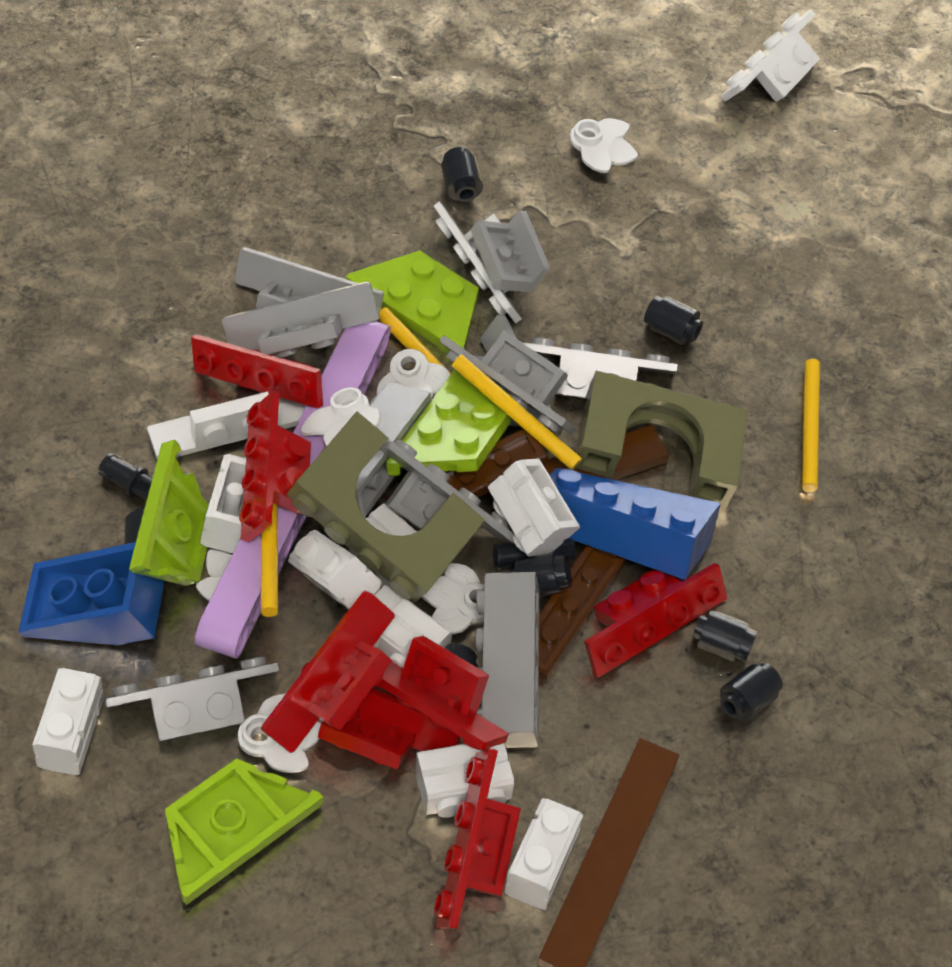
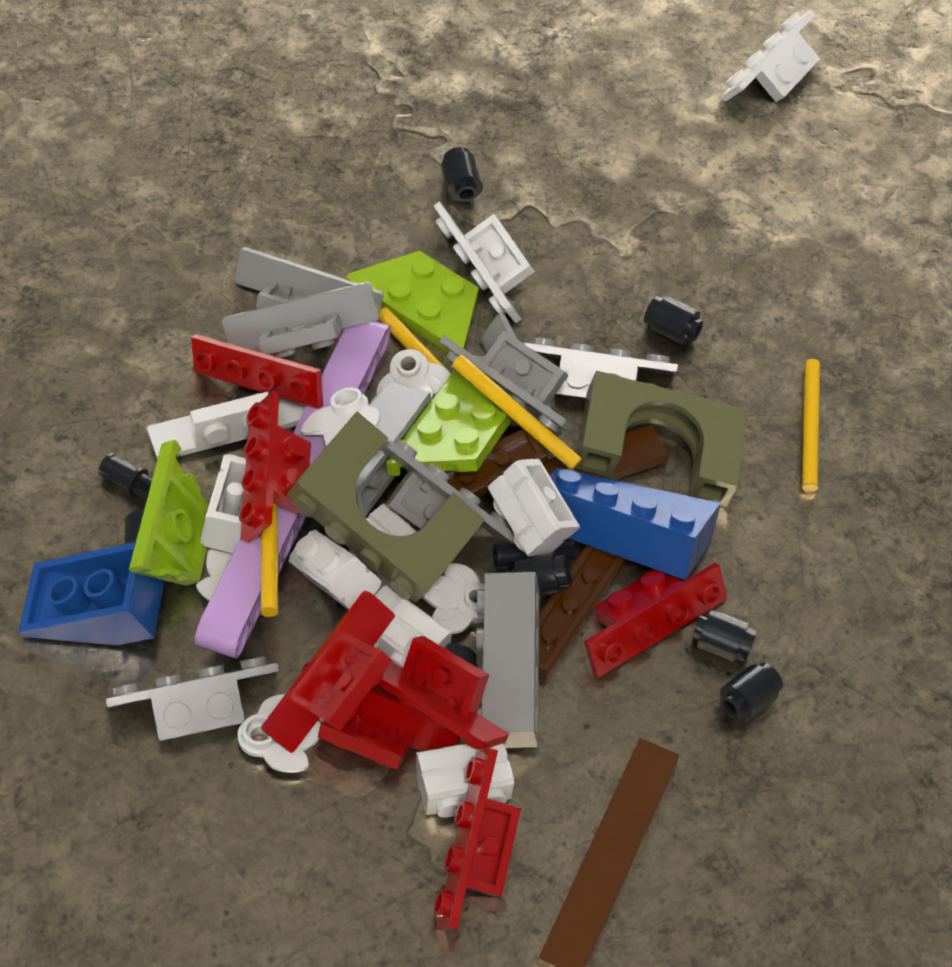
(68, 721): white brick -> none
(230, 822): lime wing -> none
(511, 253): light grey bracket -> none
(543, 854): white brick -> none
(602, 143): white plate -> none

